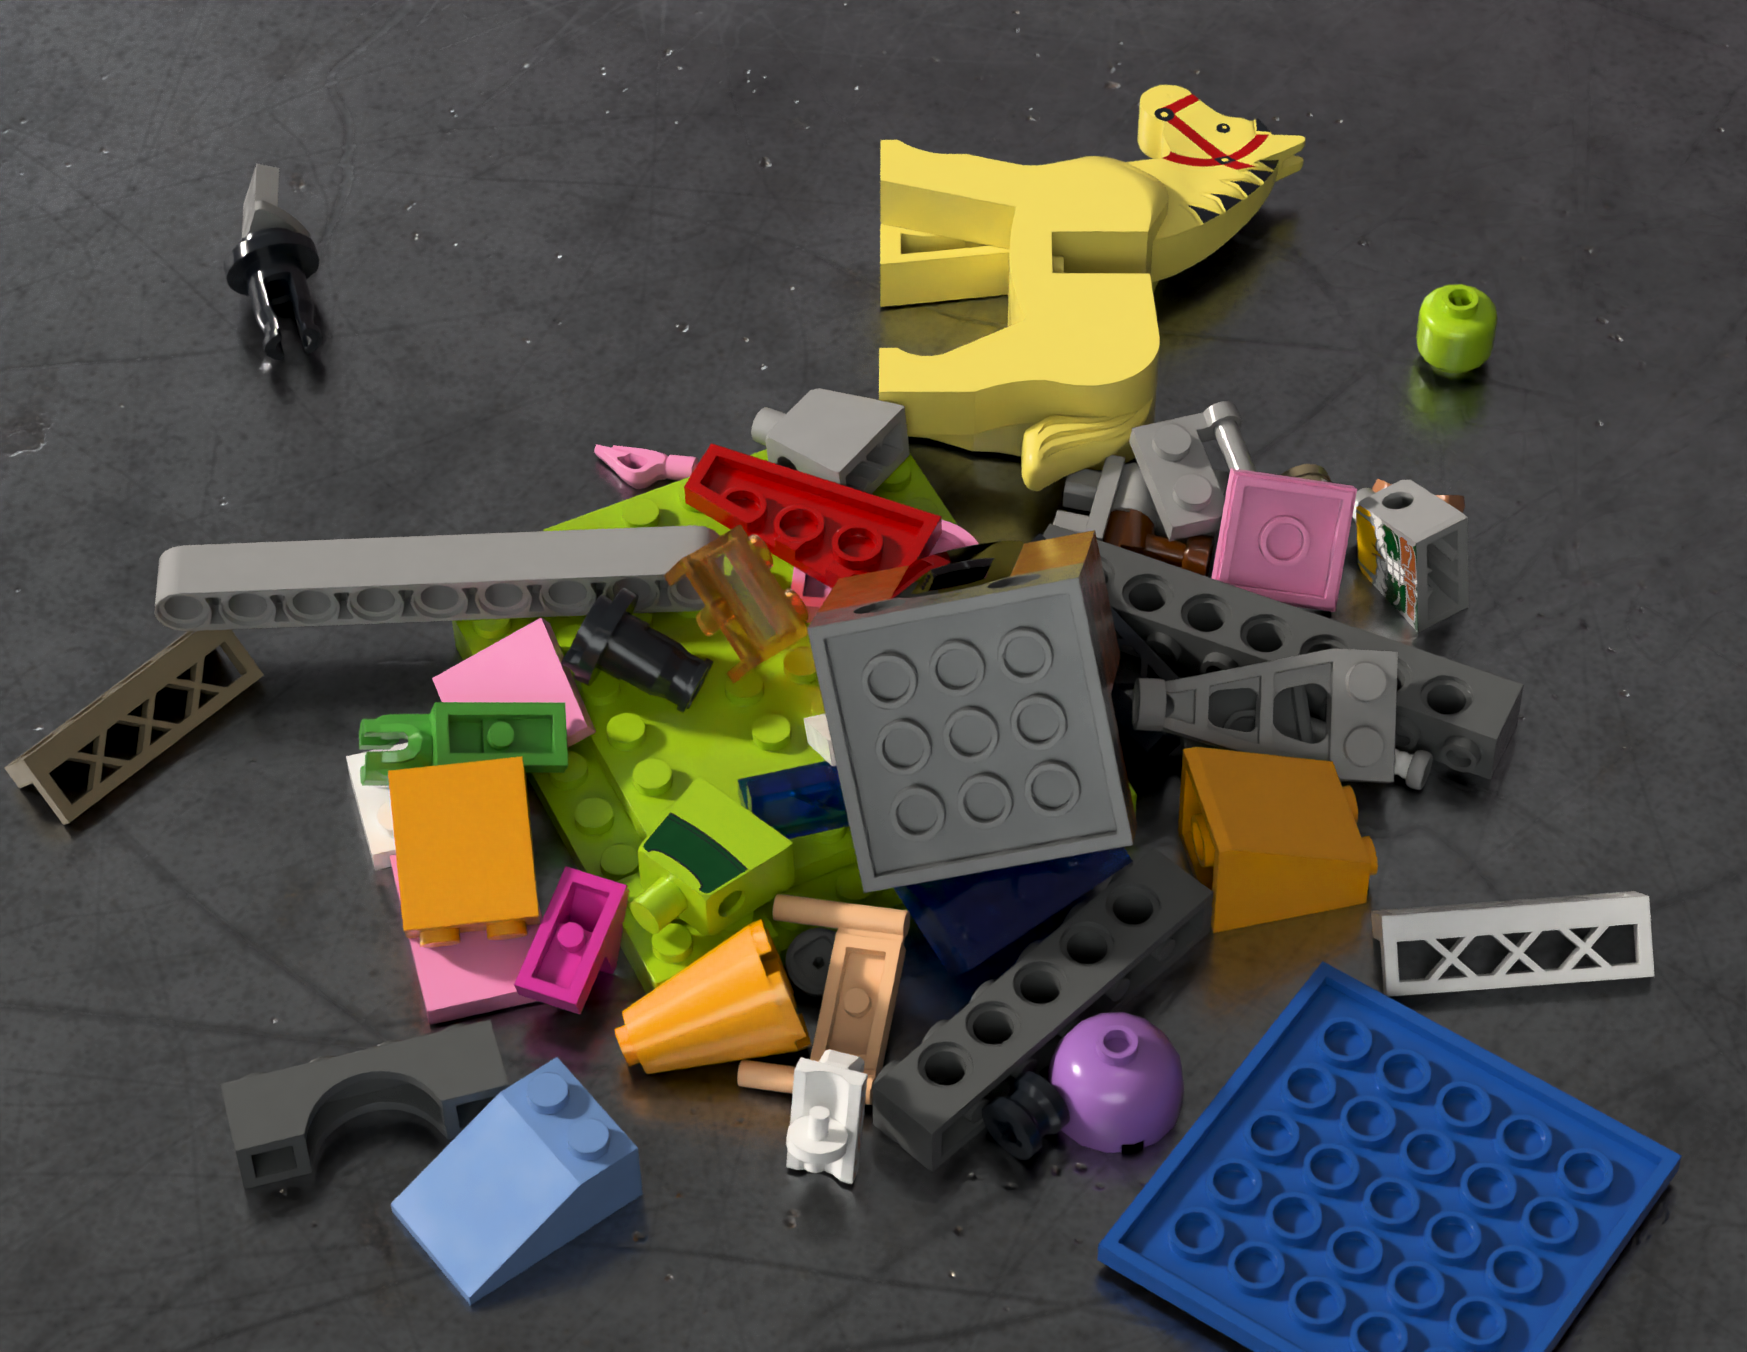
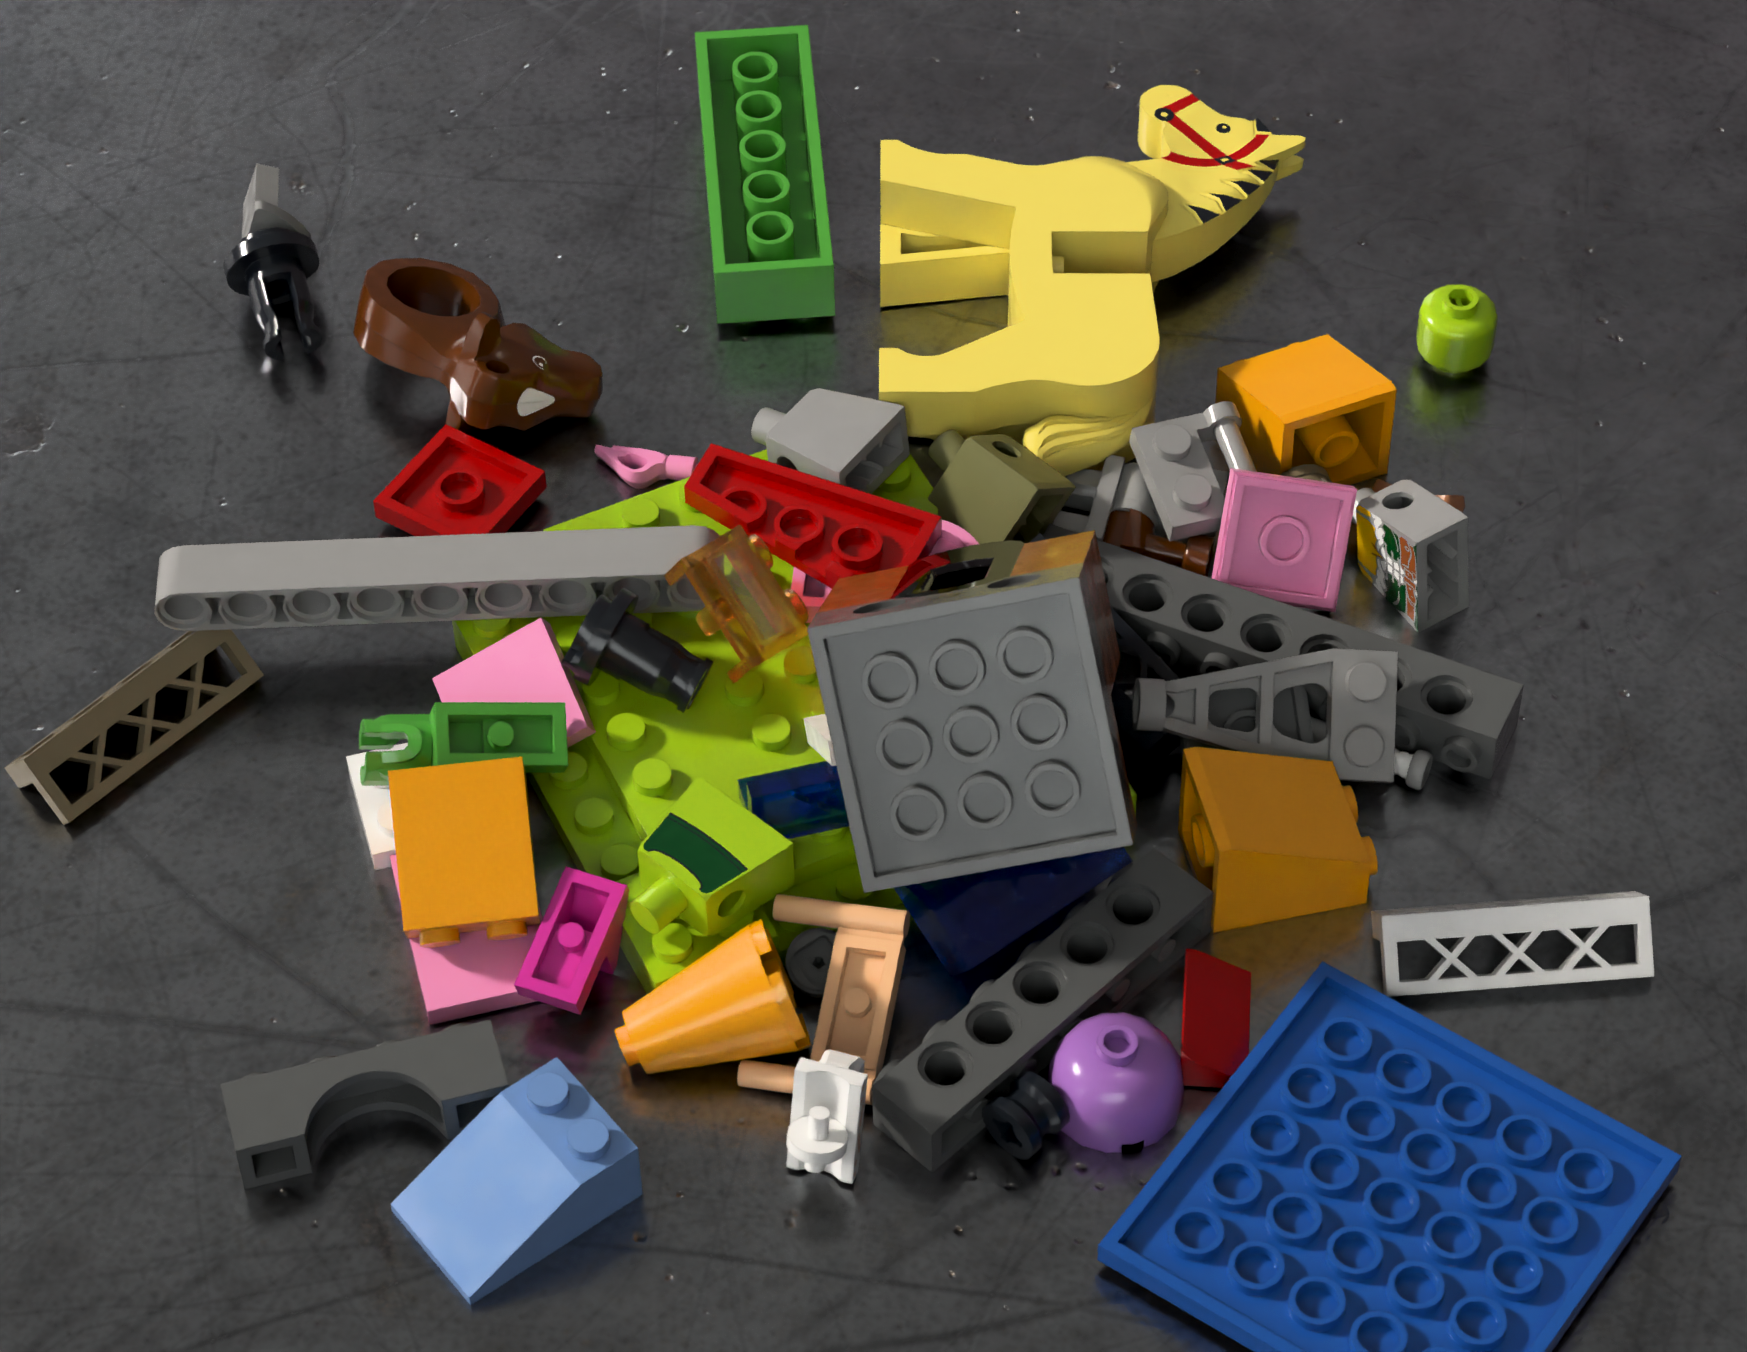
(452, 330): none -> reddish brown animal
(459, 488): none -> red plate
(764, 175): none -> bright green brick
(995, 487): none -> olive torso
(1213, 1019): none -> red slope
(1312, 408): none -> light orange slope

